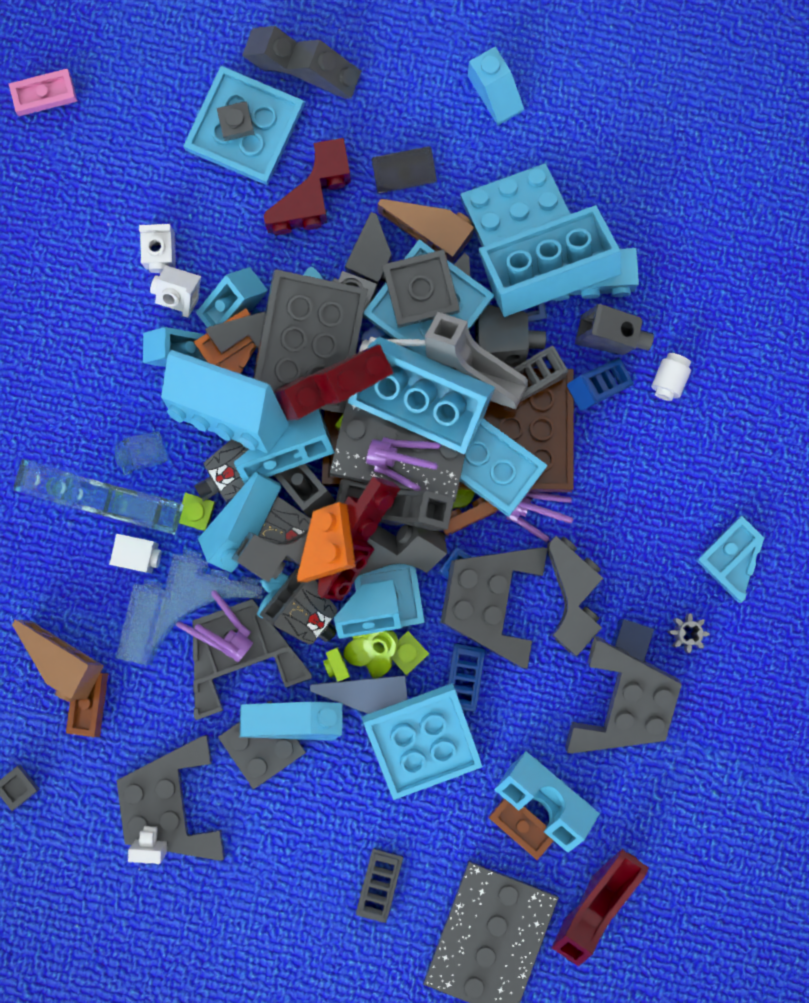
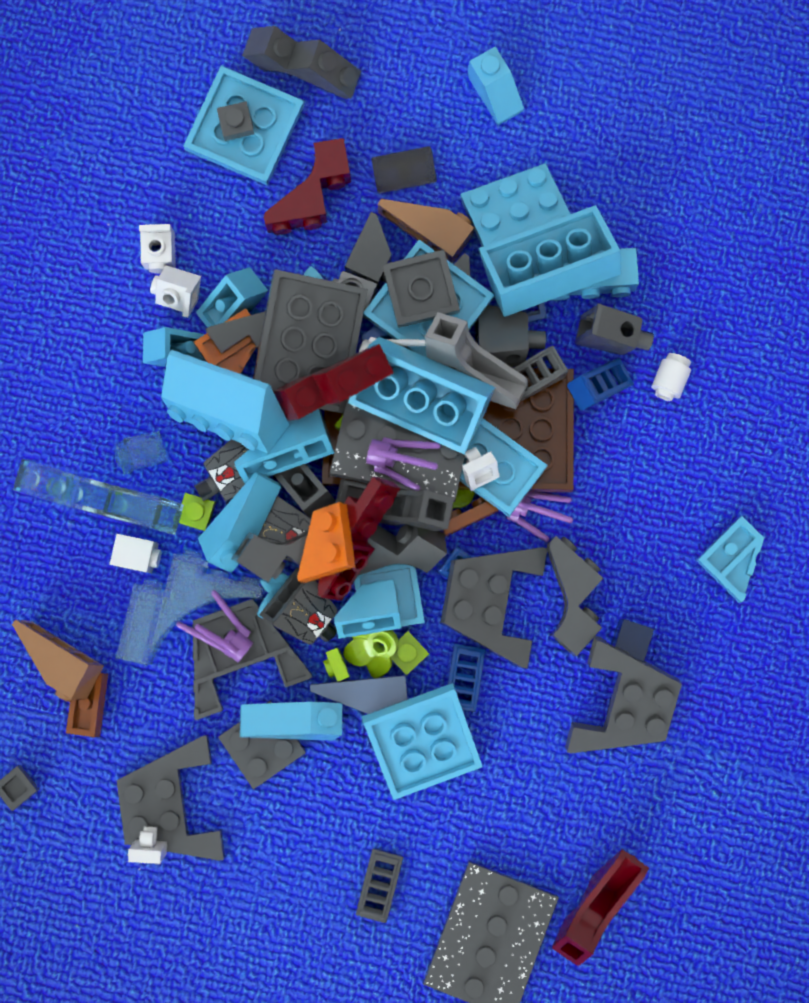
(43, 92): bright pink plate -> none
(479, 469): none -> white tile
(522, 827): dark orange plate -> none
(568, 813): medium azure arch -> none
(697, 633): light grey gear -> none

